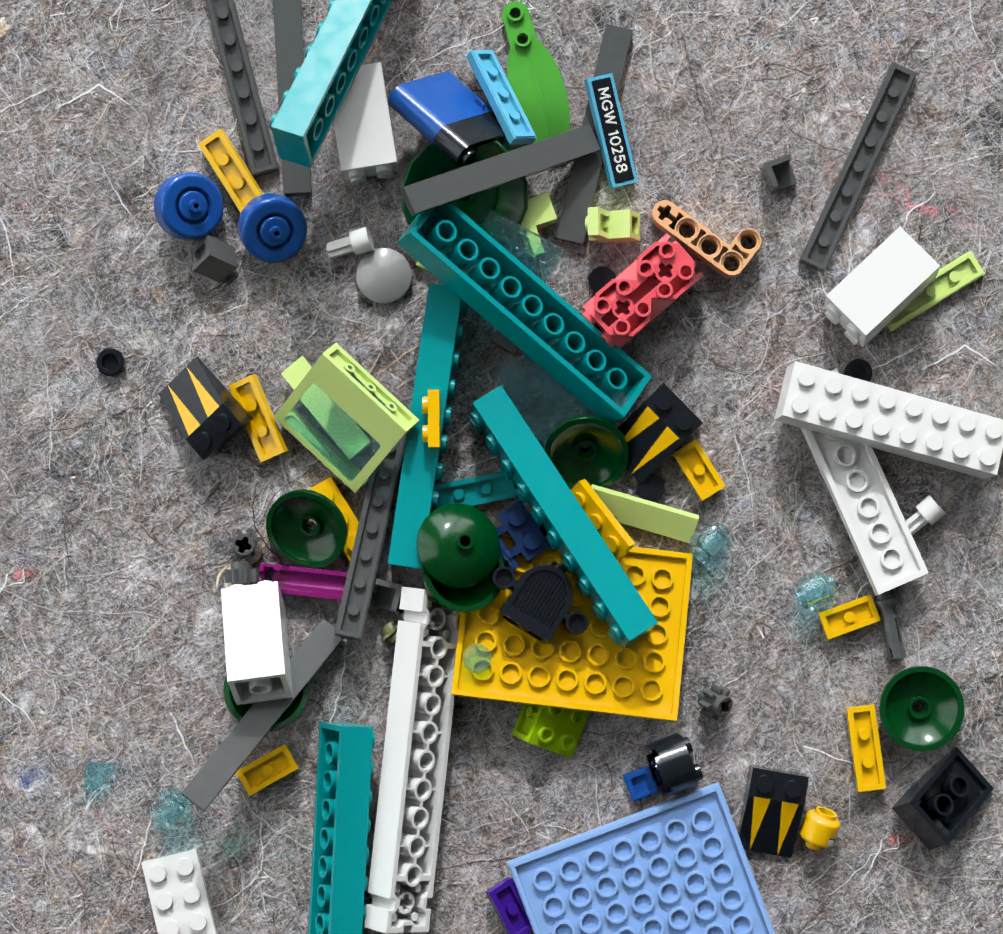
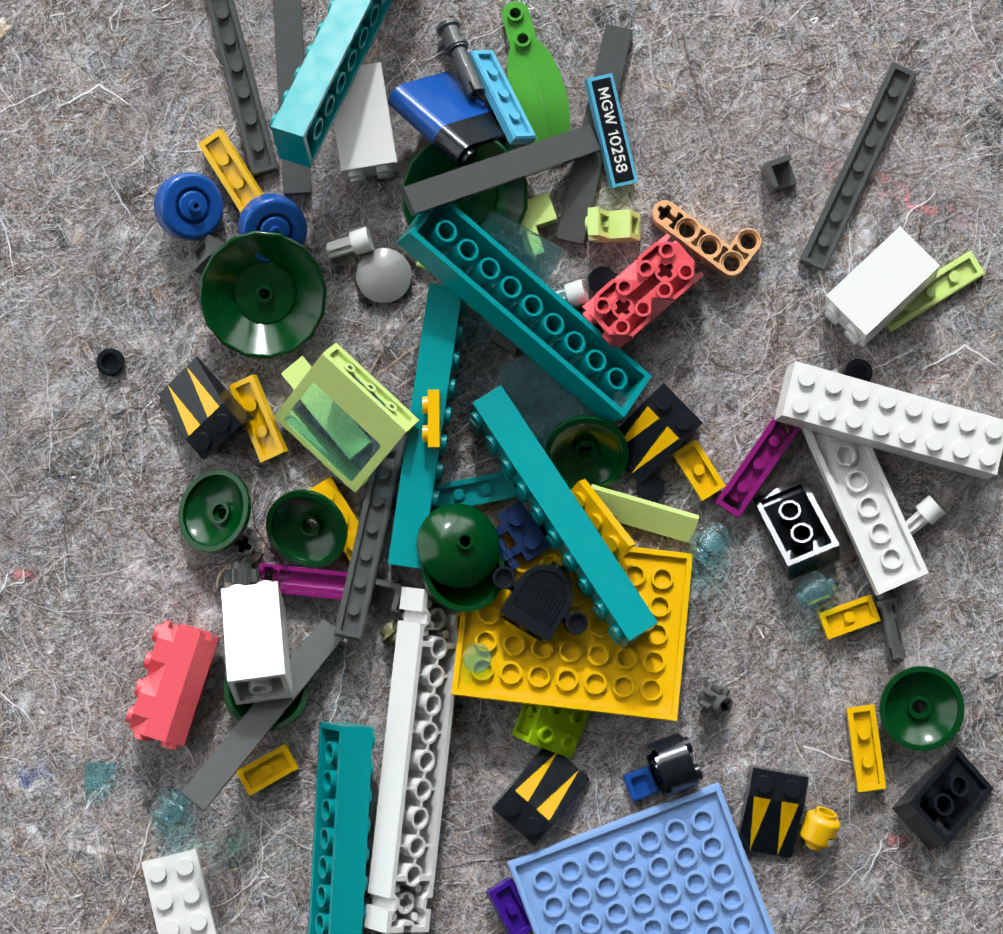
(173, 684): none -> coral brick
(204, 509): none -> dark green dish
(238, 311): none -> dark green dish
(457, 47): none -> dark grey pin
(540, 794): none -> black slope
(574, 293): none -> white piece
(756, 467): none -> magenta piece
(797, 529): none -> black slope

